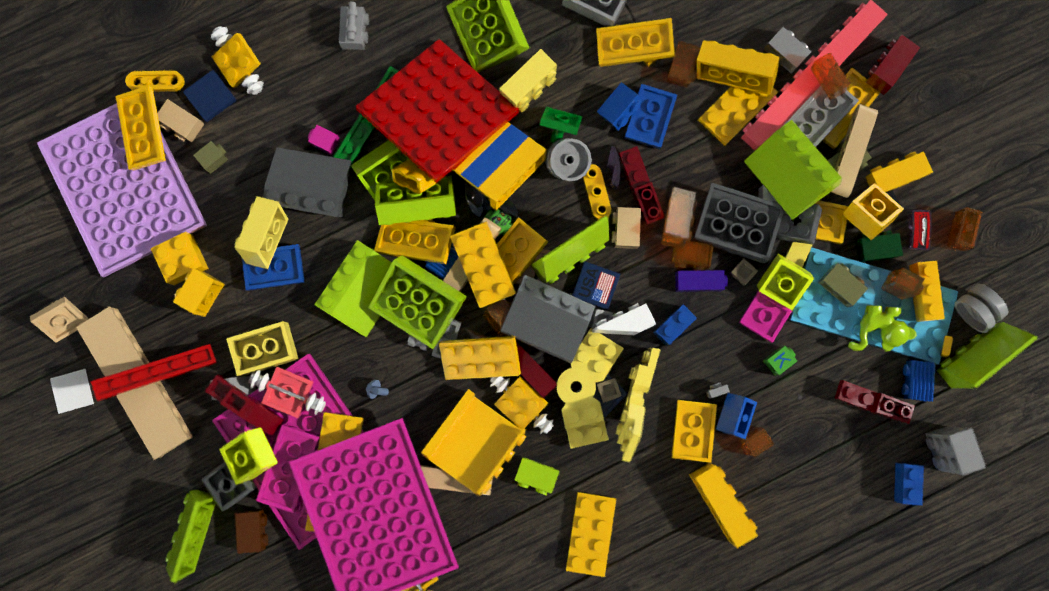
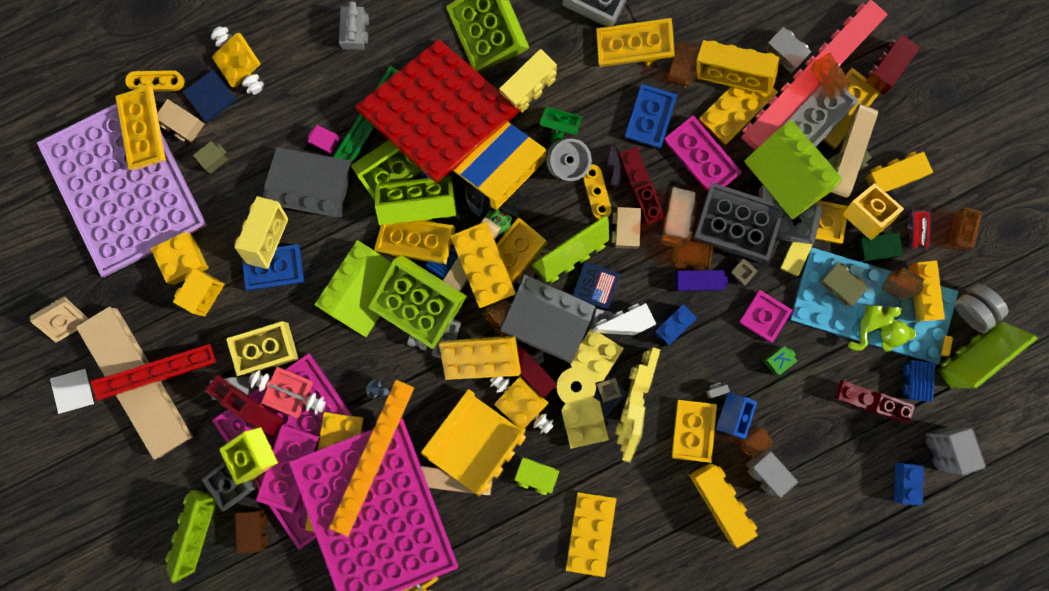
(371, 458): none -> light orange plate
(412, 177): yellow brick -> none
(620, 106): blue brick -> none
(702, 154): none -> dark pink plate
(771, 473): none -> light grey brick
(785, 282): neon yellow brick -> none

